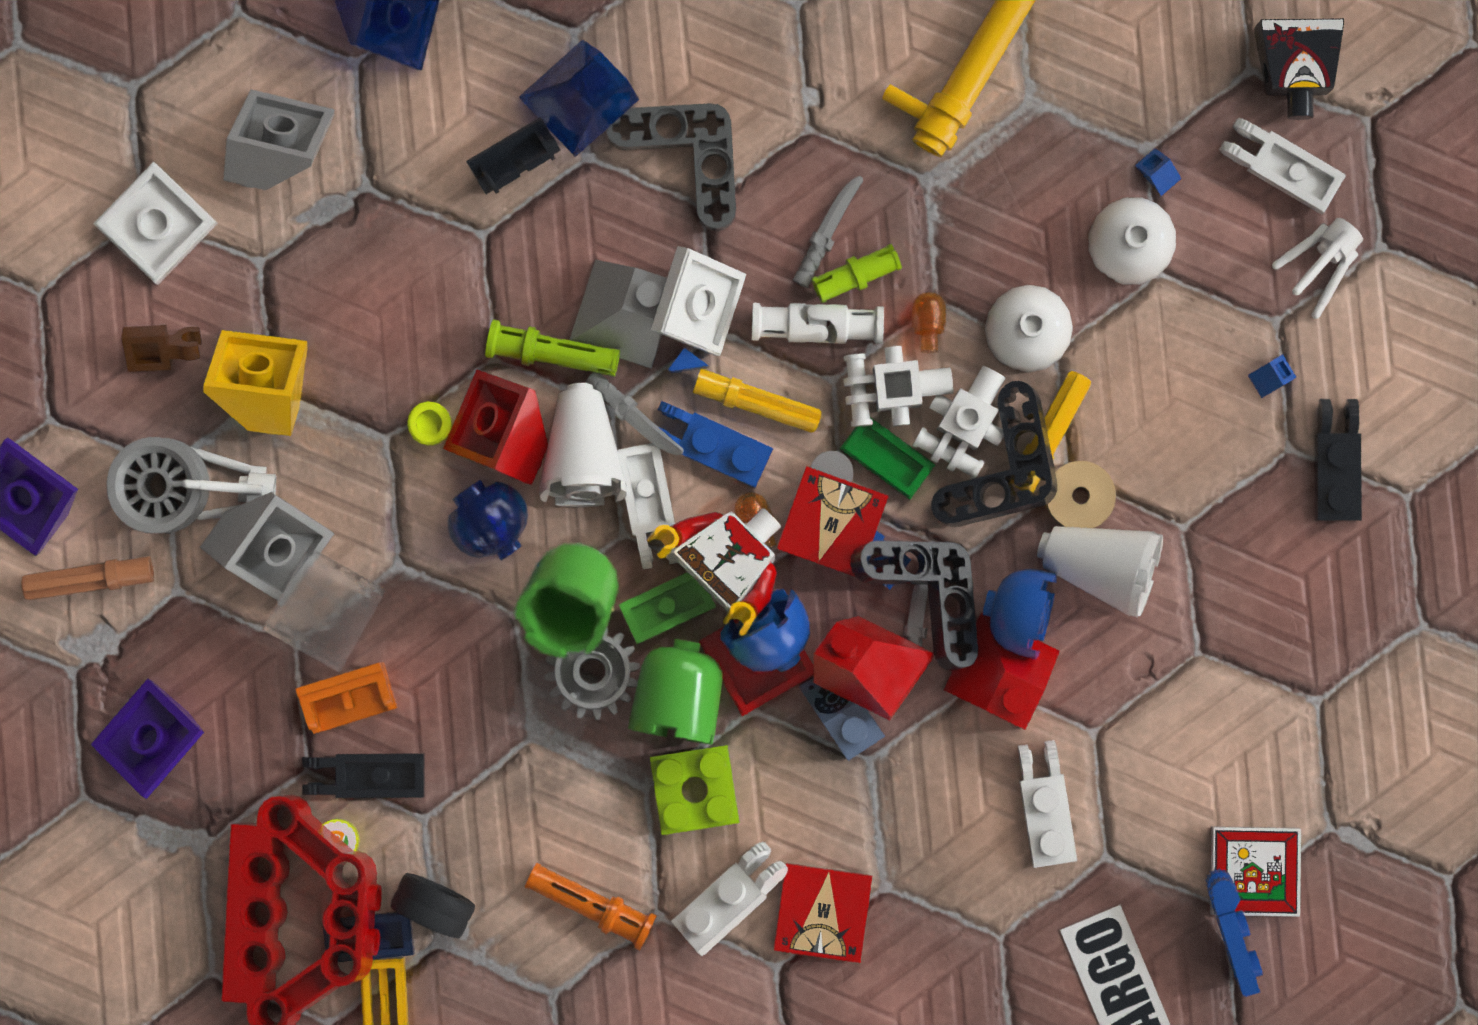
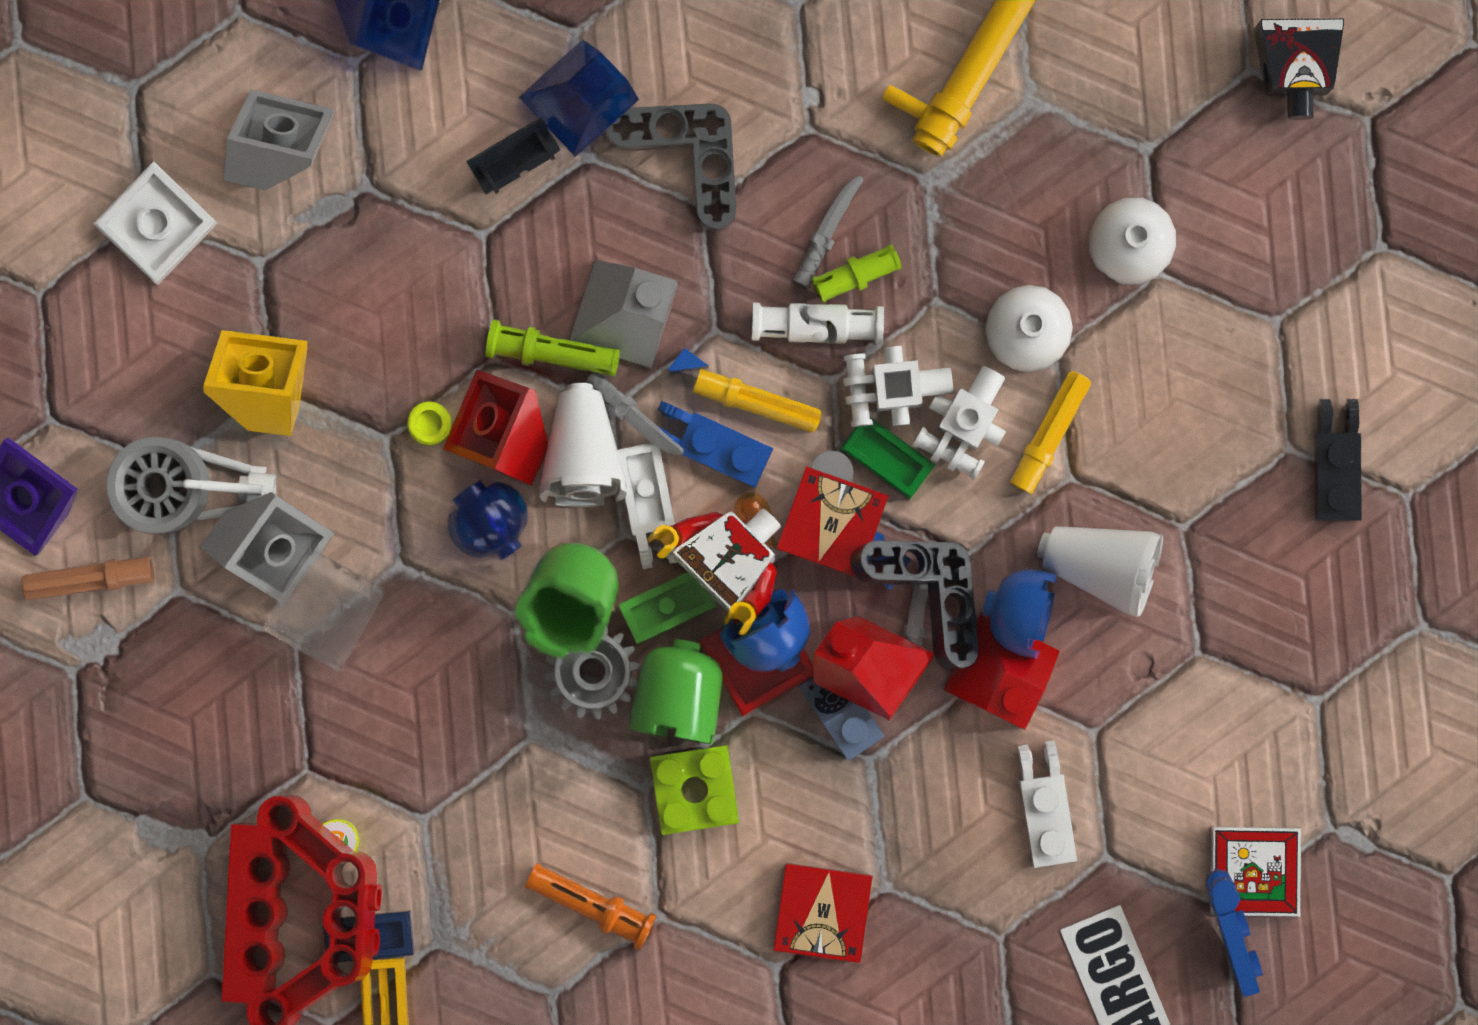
(147, 738): dark purple slope -> none
(154, 350): reddish brown plate -> none
(346, 698): orange hinge -> none
(370, 775): black hinge -> none
(432, 905): black tyre -> none
(698, 301): white tile -> none
(729, 899): white hinge -> none
(929, 319): clear orange cylinder -> none
(1021, 466): black beam -> none
(1100, 495): tan piece -> none
(1158, 171): blue piece -> none
(1272, 376): blue piece -> none
(1286, 166): white hinge -> none
(1336, 245): white plant -> none

